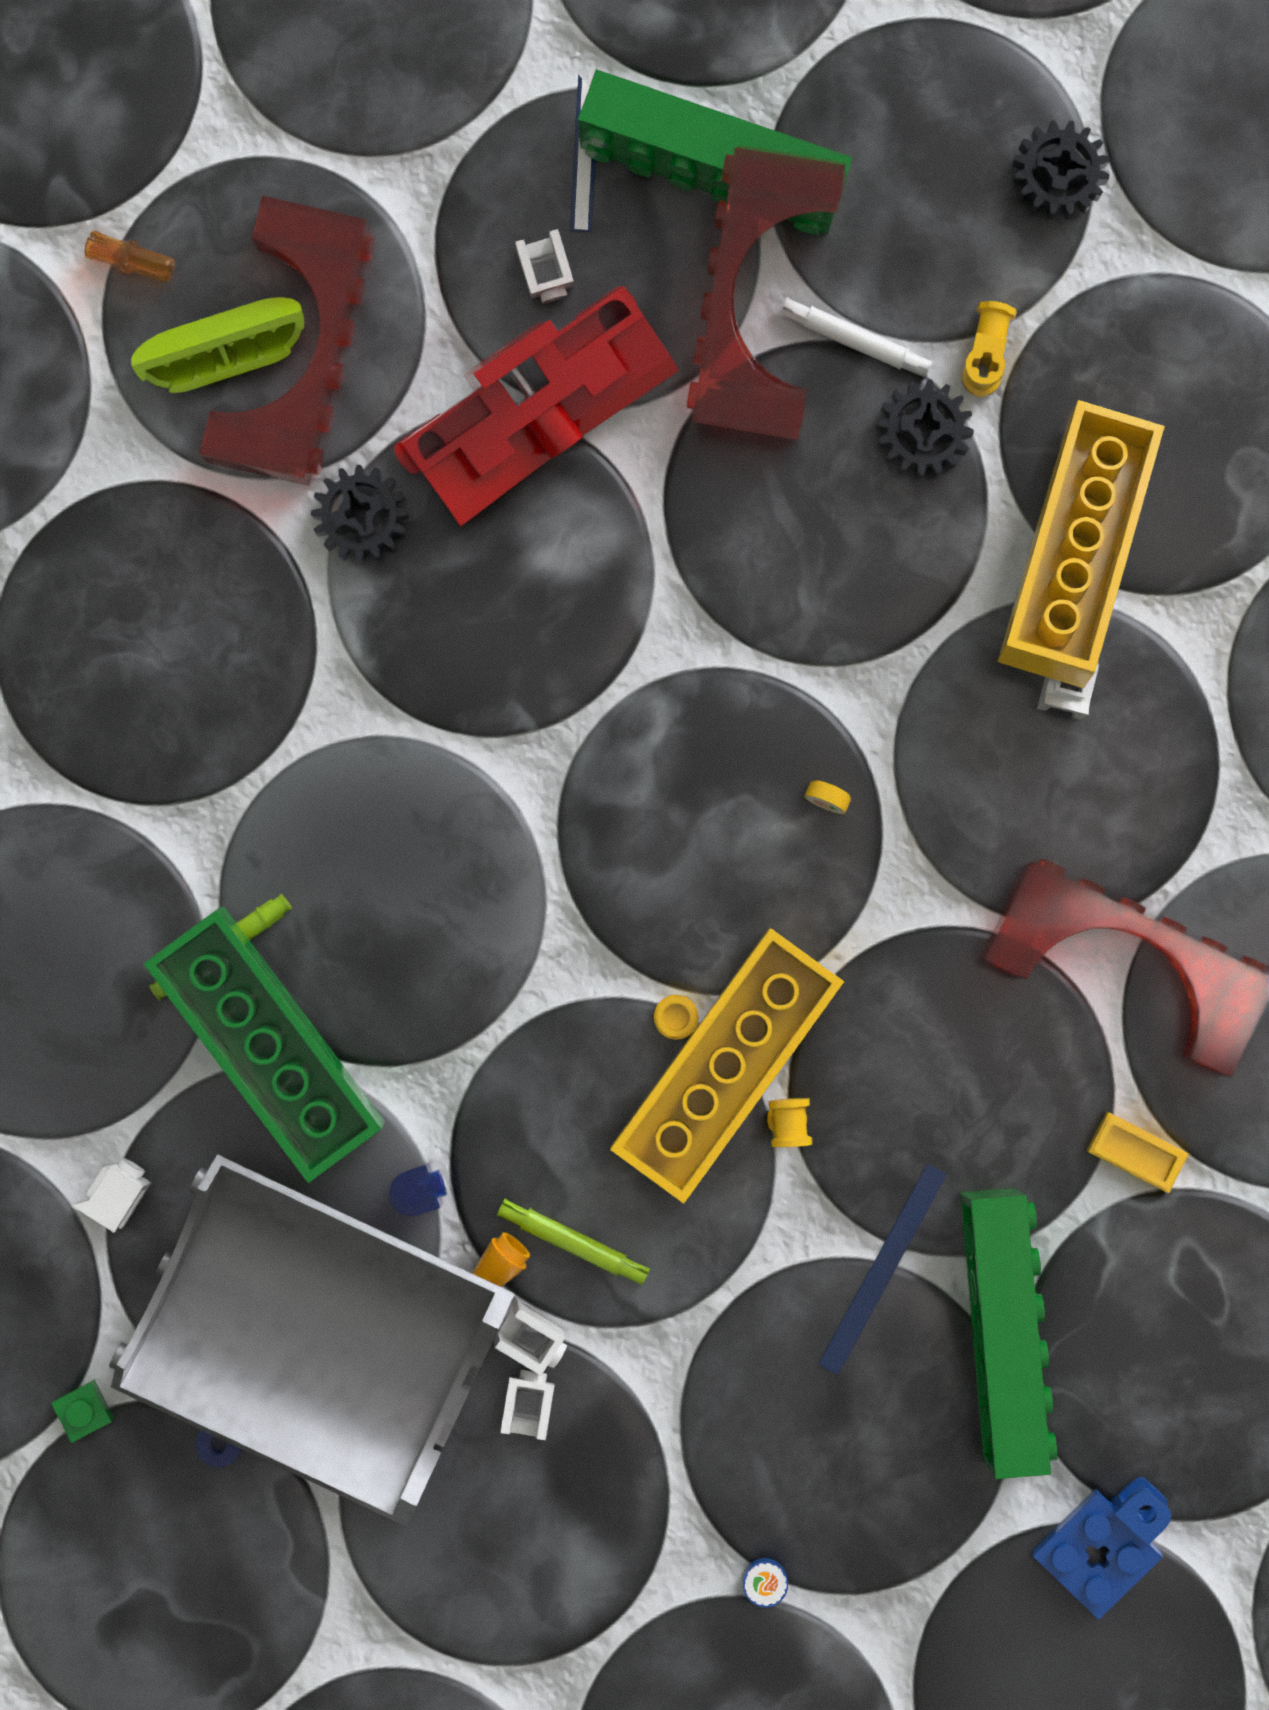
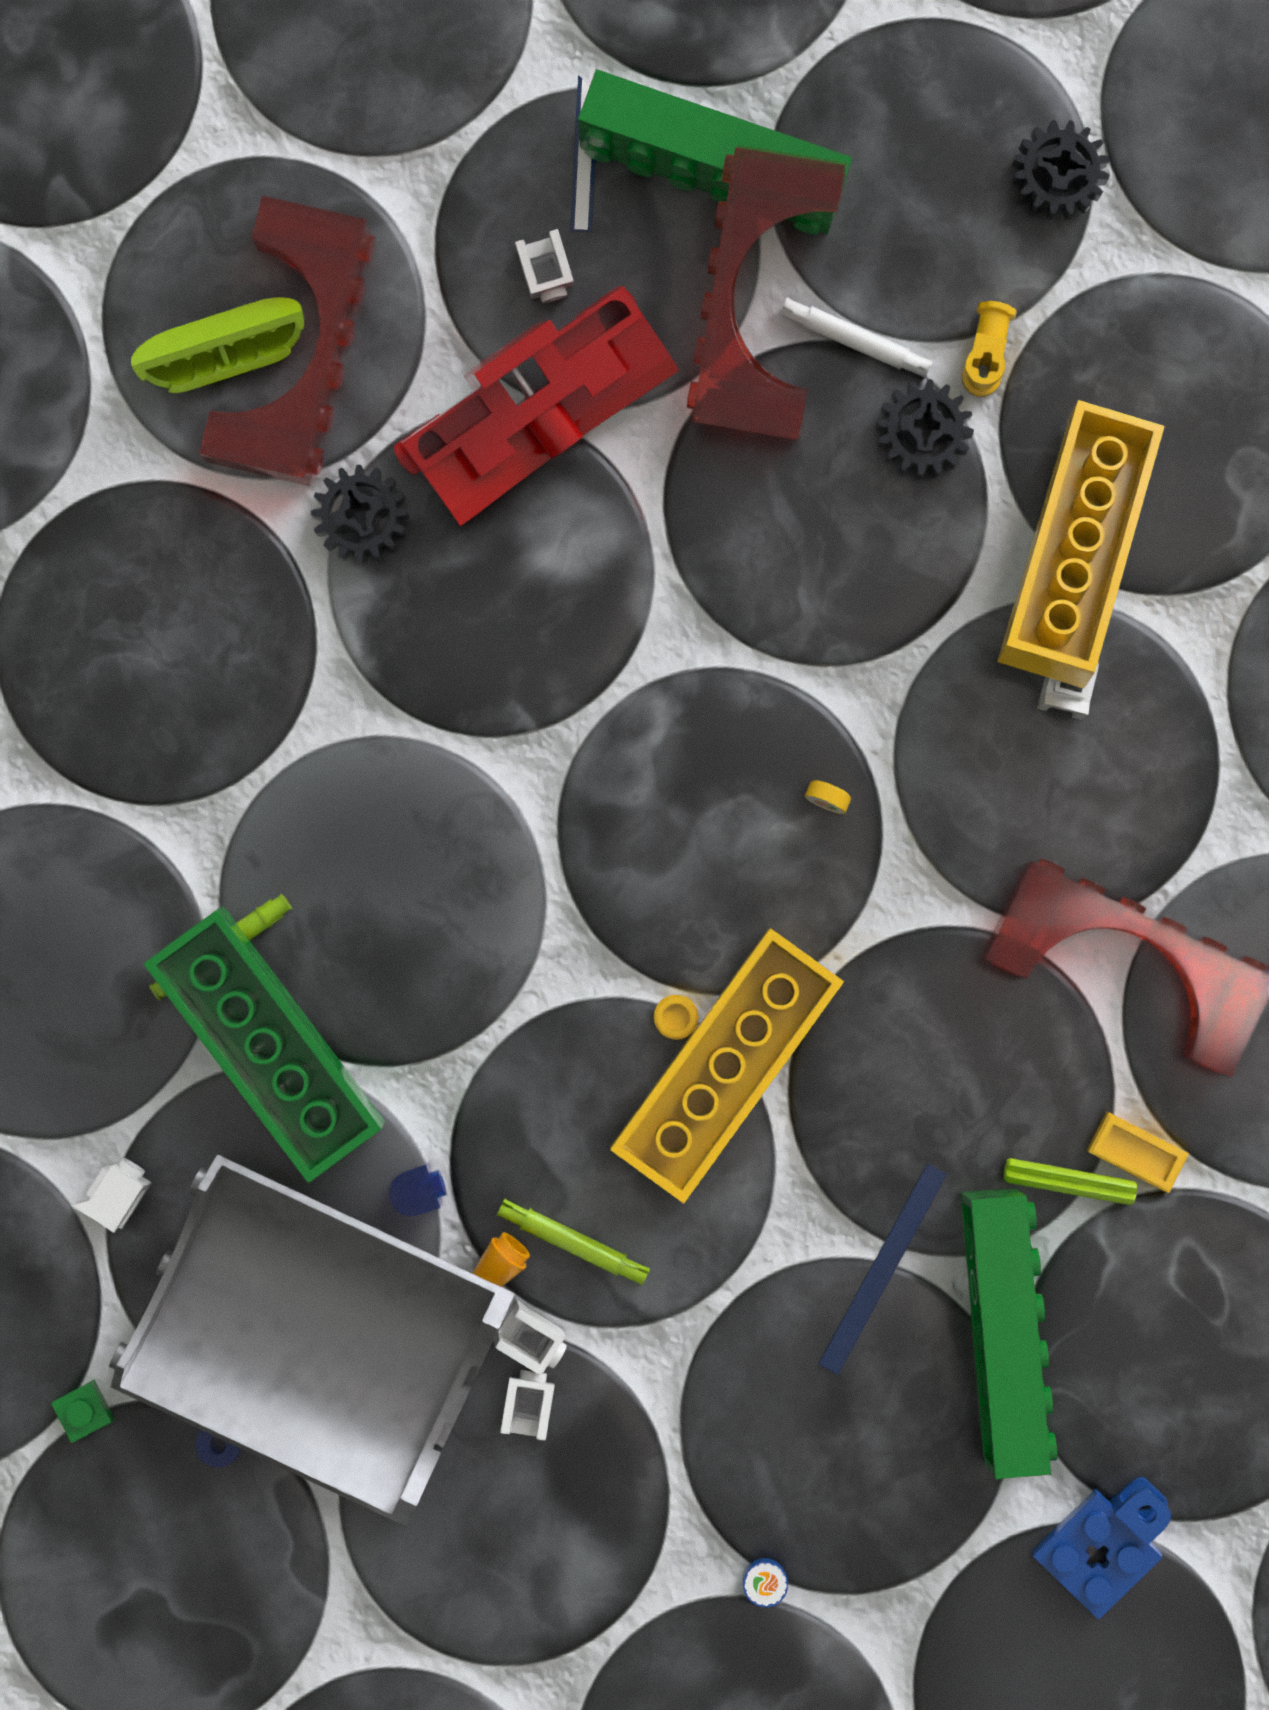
(129, 256): clear orange axle -> none
(788, 1122): yellow connector -> none
(1070, 1181): none -> lime axle

